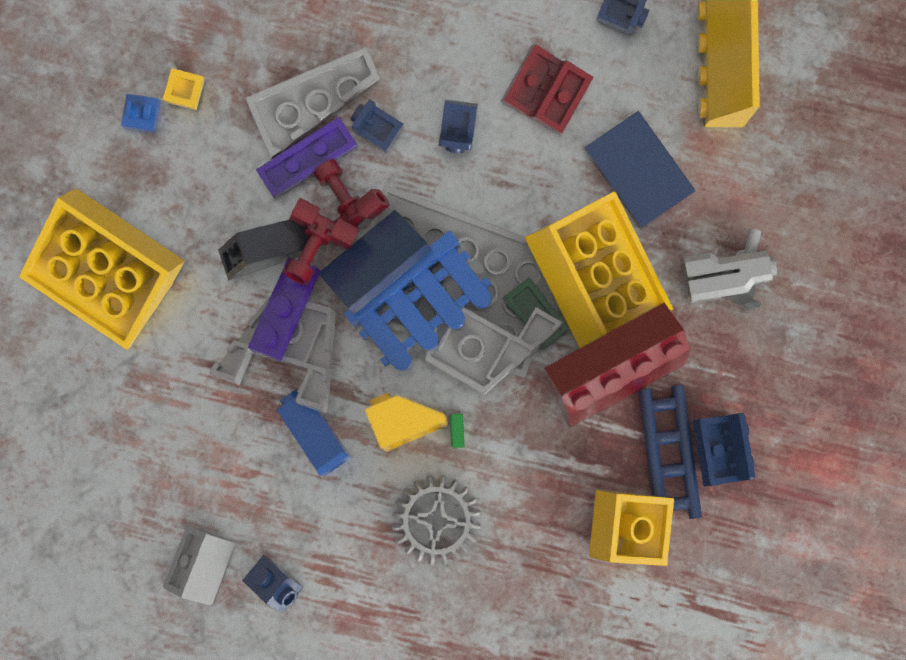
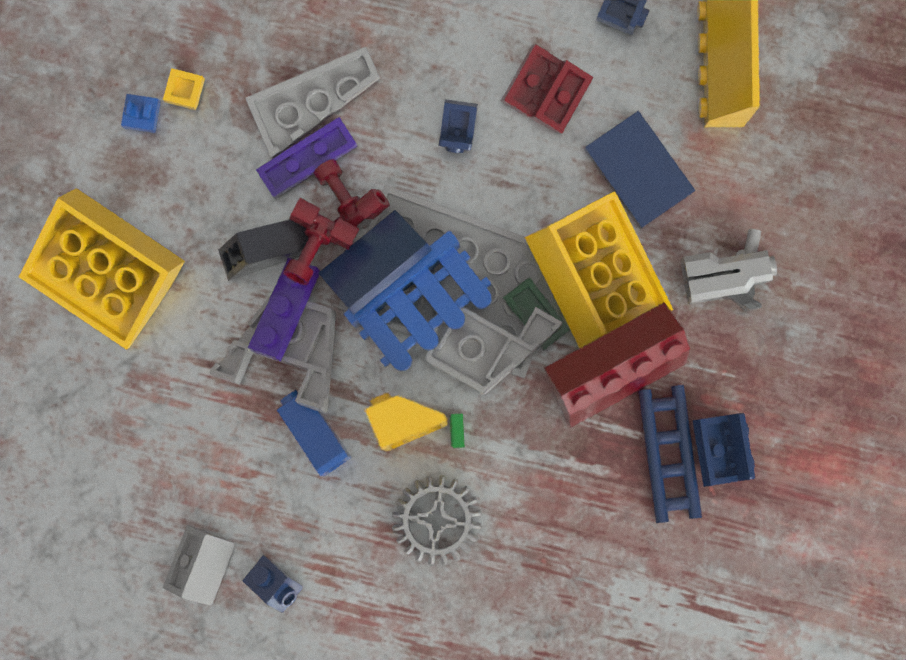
(375, 125): dark blue bracket -> none
(631, 528): yellow slope -> none

